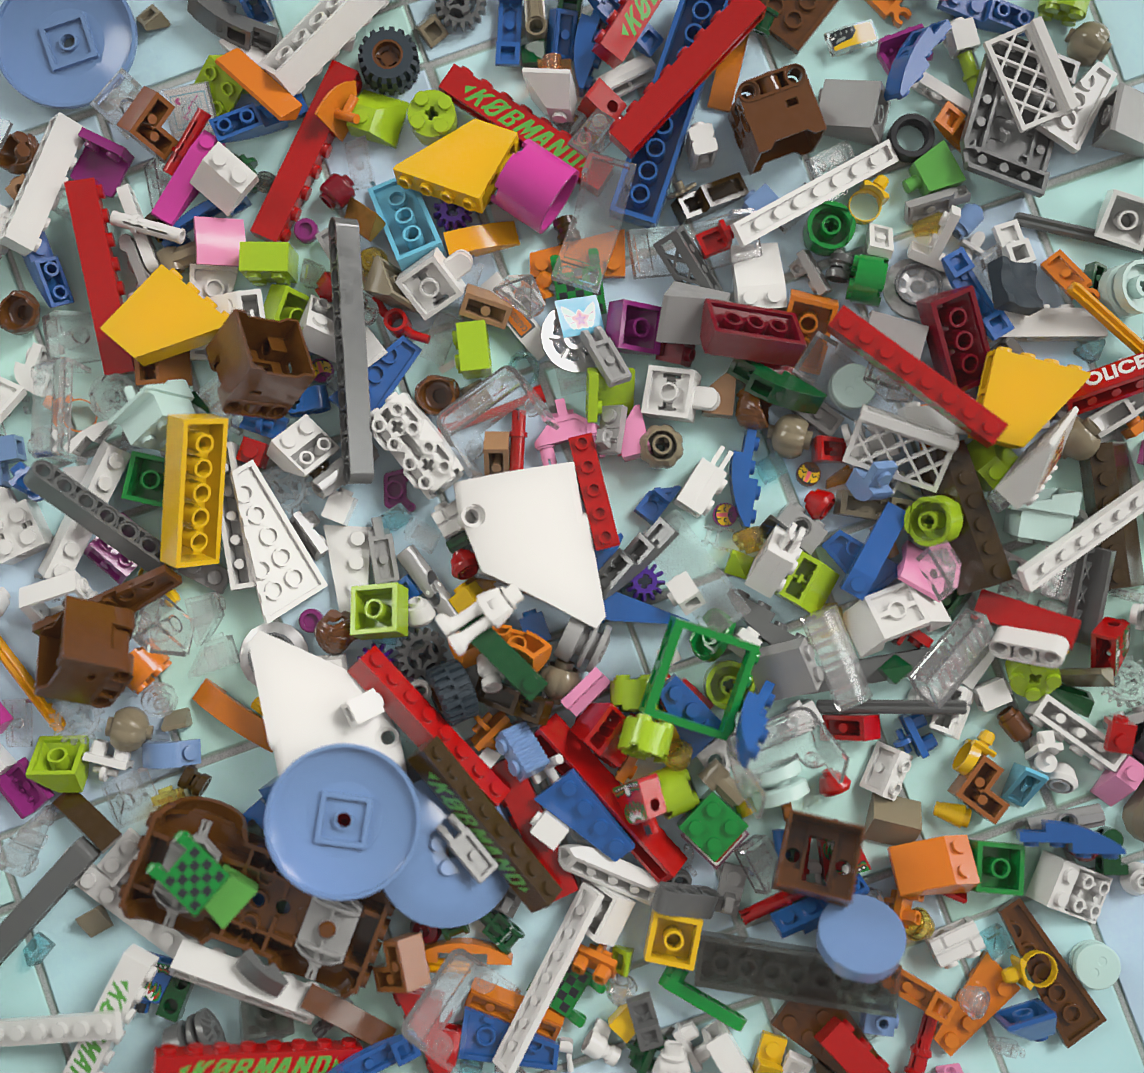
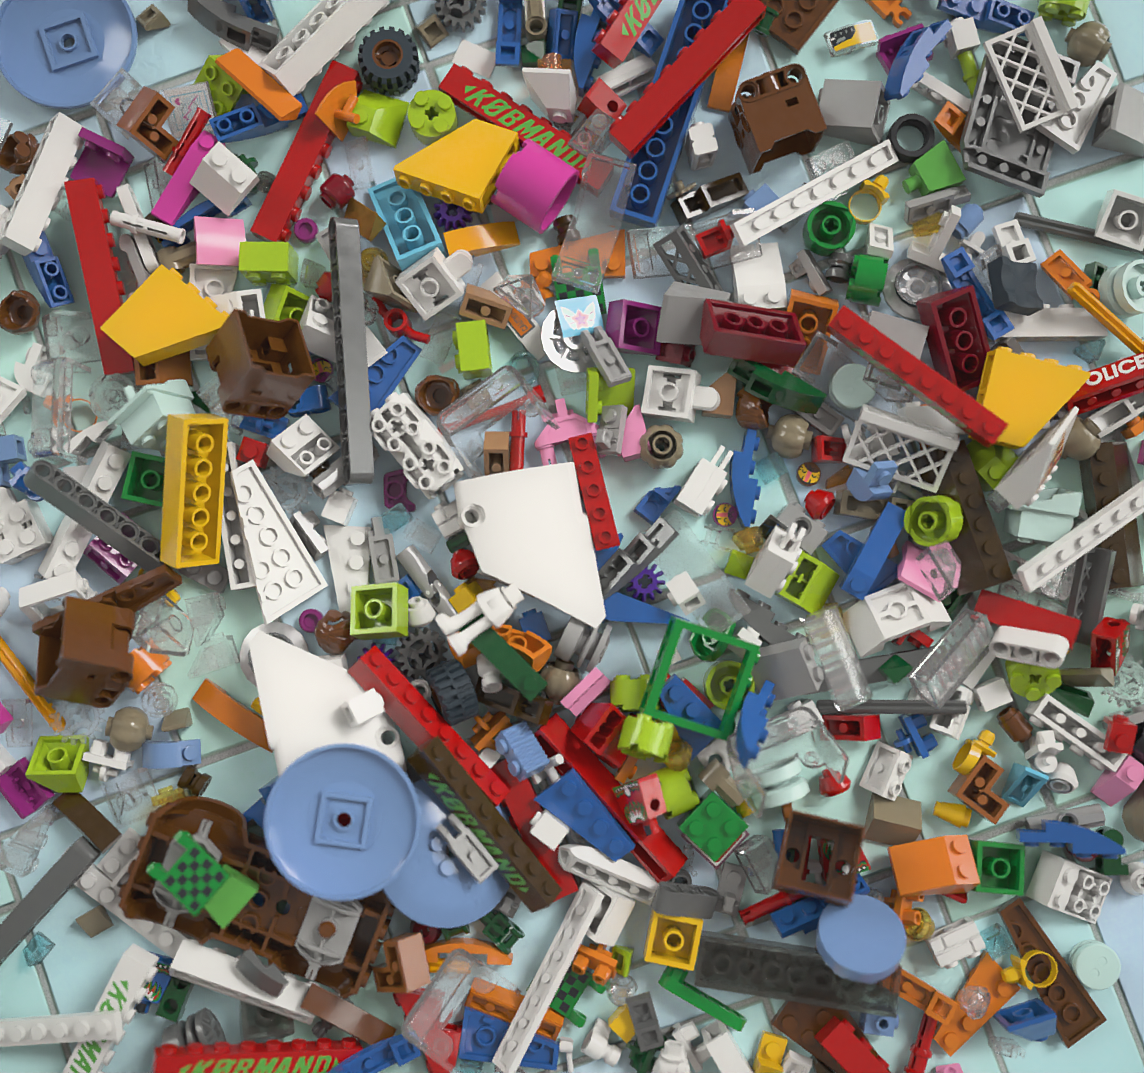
(475, 58): none -> white sticker

